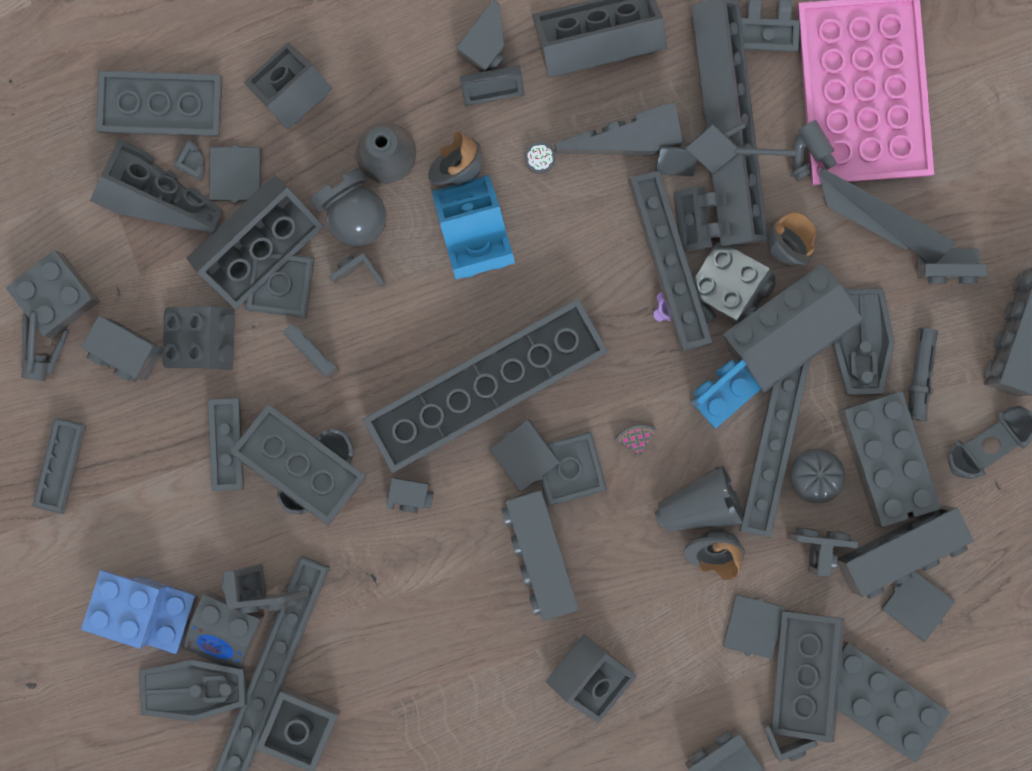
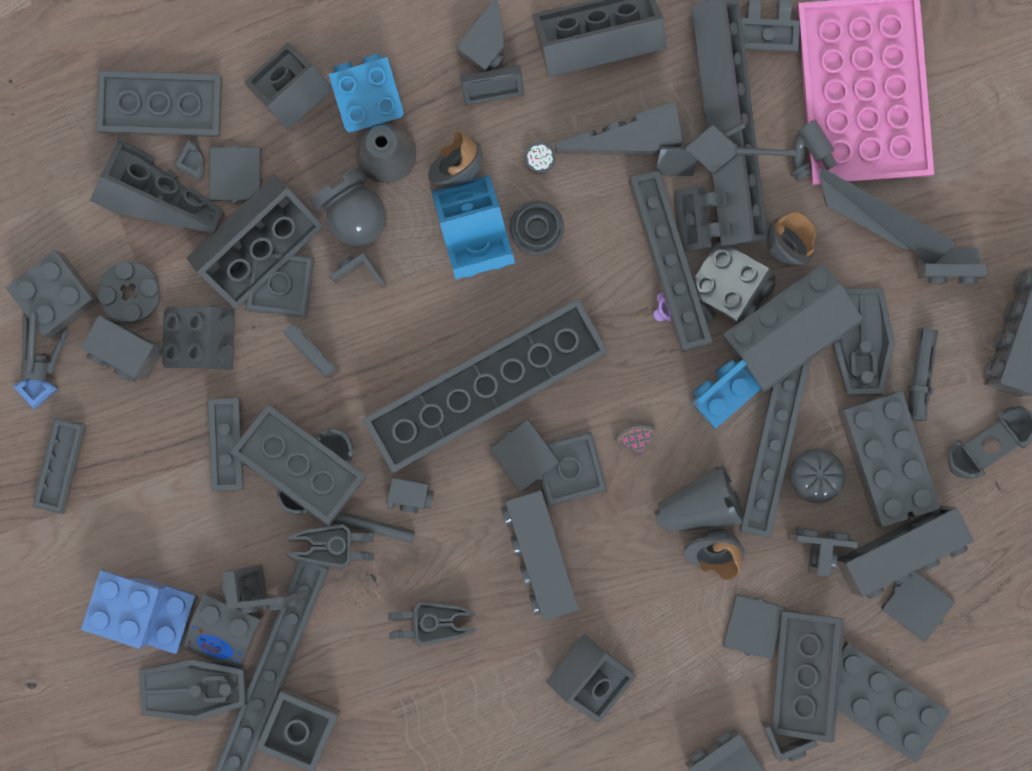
(35, 391): none -> medium blue tile
(147, 291): none -> dark grey plate
(330, 546): none -> dark grey hinge
(366, 93): none -> dark azure bracket
(374, 527): none -> dark grey bar
(431, 623): none -> dark grey hinge
(536, 227): none -> dark grey piece

